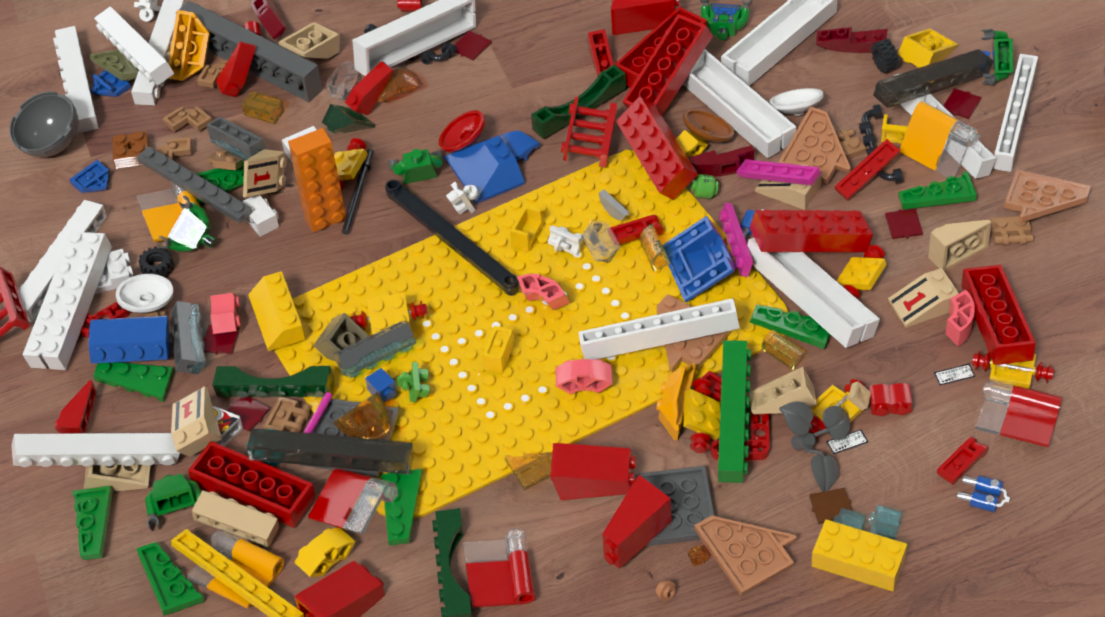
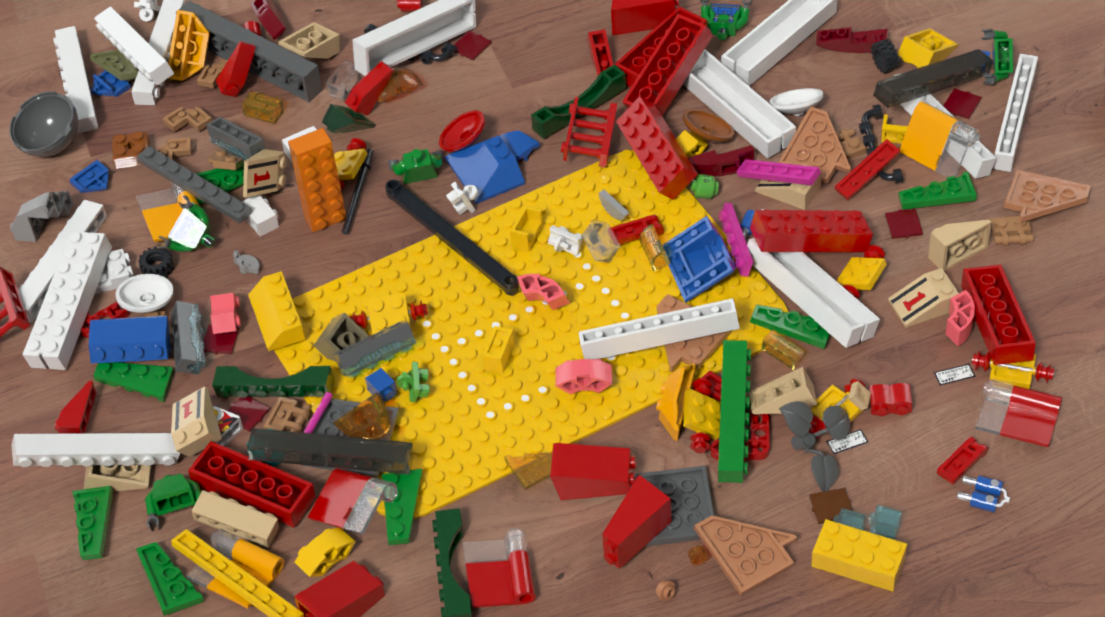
(33, 213): none -> light grey brick
(246, 263): none -> light grey piece

